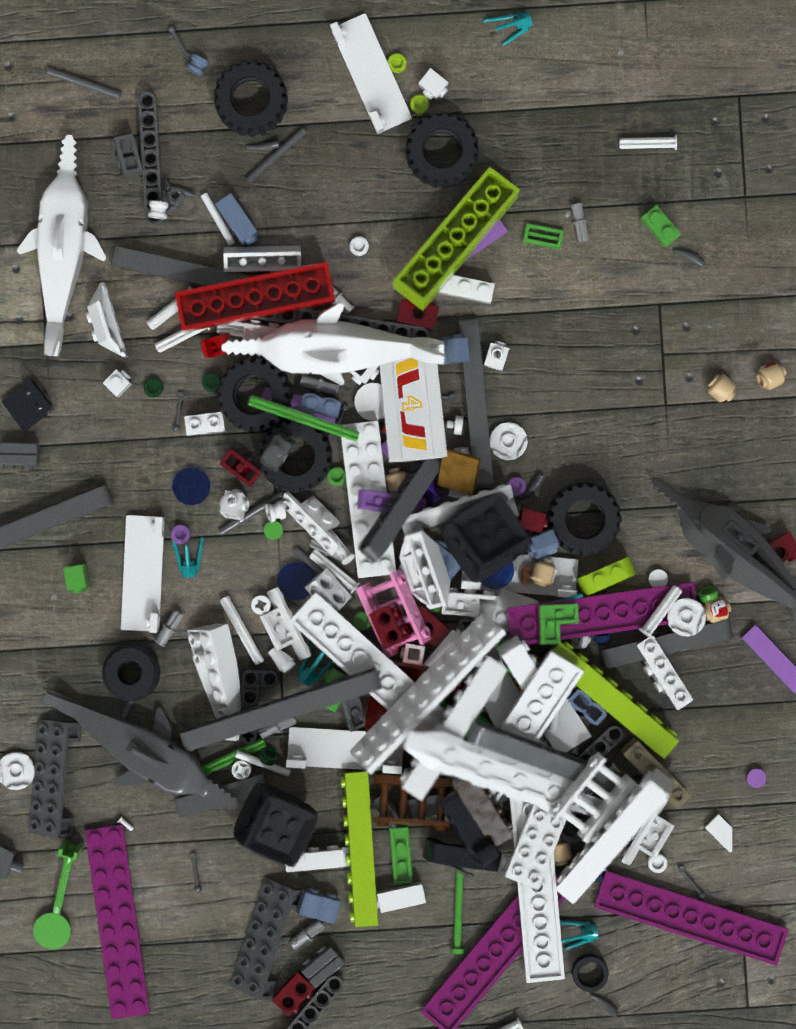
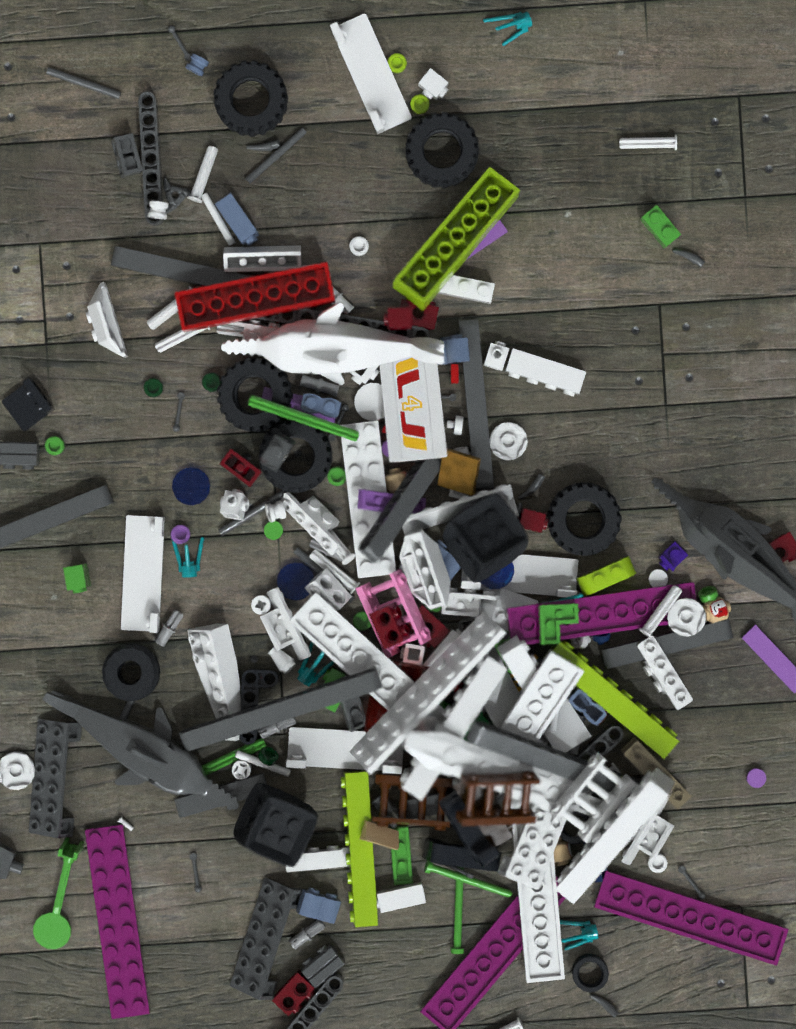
(54, 445): none -> bright green tile
(61, 244): white animal -> none
(118, 382): white brick -> none
(203, 174): none -> white axle
(205, 423): white brick -> none
(212, 346): red bracket -> none
(241, 630): white axle -> none
(380, 835): none -> tan slope
(398, 319): none -> dark red brick
(430, 867): none -> bright green bar
(433, 494): dark purple bush -> none
(454, 373): none -> red tile
(501, 816): none -> reddish brown fence
(518, 486): medium lavender tile -> none
(524, 574): reddish brown tile -> none
(527, 233): bright green tile -> none
(542, 545): sand blue brick -> none
(543, 572): tan head -> none
(545, 371): none -> white brick
(579, 222): light grey axle -> none
(672, 557): none -> dark purple bracket
(721, 388): tan head -> none
(721, 831): white tile -> none
(771, 375): tan head -> none

